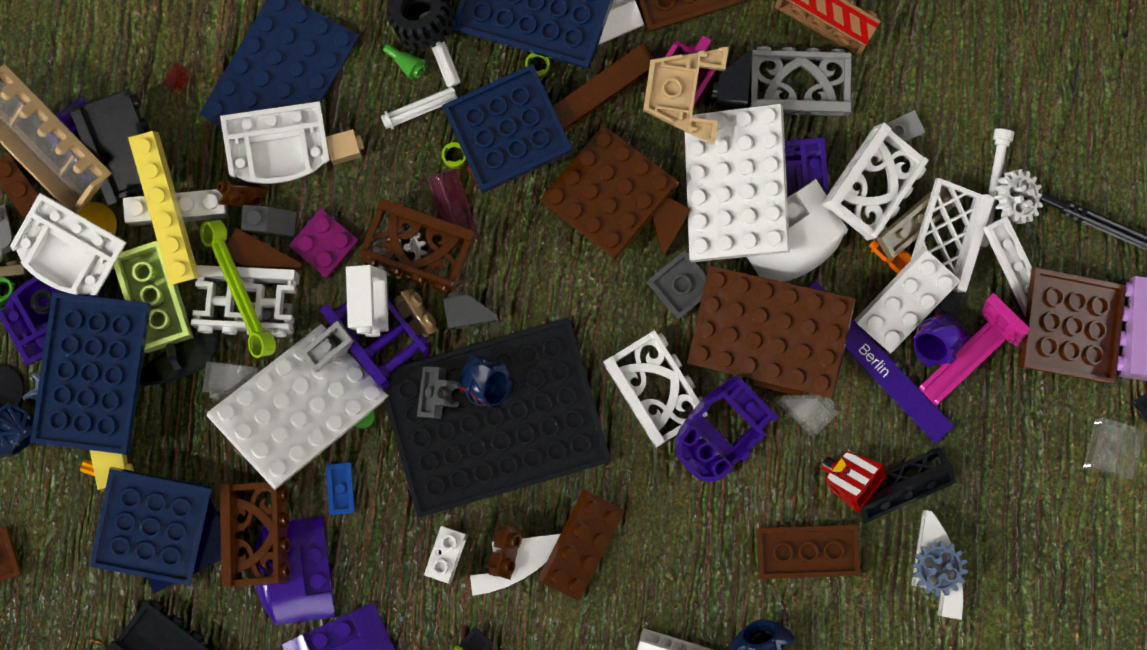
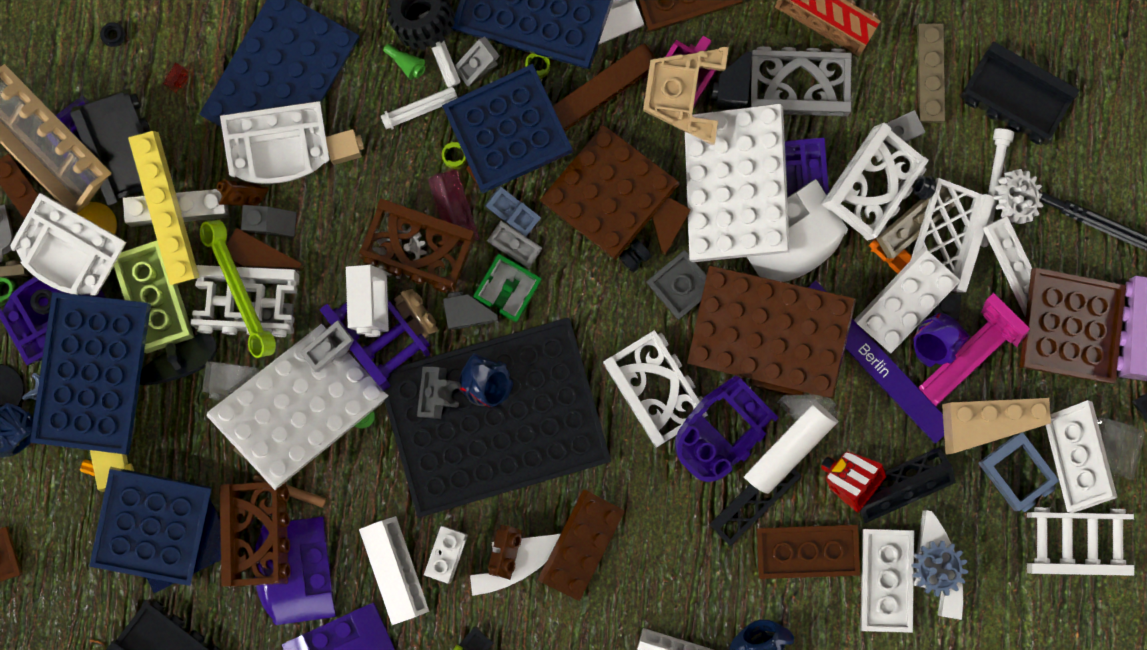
(111, 27): none -> black plate
(298, 493): none -> medium nougat bar
(324, 243): magenta plate -> none
(340, 488): blue plate -> none
(394, 570): none -> white brick
(477, 61): none -> light grey slope
(507, 288): none -> piece
(512, 211): none -> sand blue slope
(514, 244): none -> light grey plate
(630, 259): none -> black wheel
(743, 498): none -> black fence
(791, 448): none -> white brick
(887, 580): none -> white plate
(925, 187): none -> black plate
(931, 73): none -> dark tan plate
(986, 421): none -> tan wedge
(1003, 451): none -> sand blue window
(1019, 94): none -> black panel
(1067, 563): none -> white fence
(1080, 457): none -> white plate

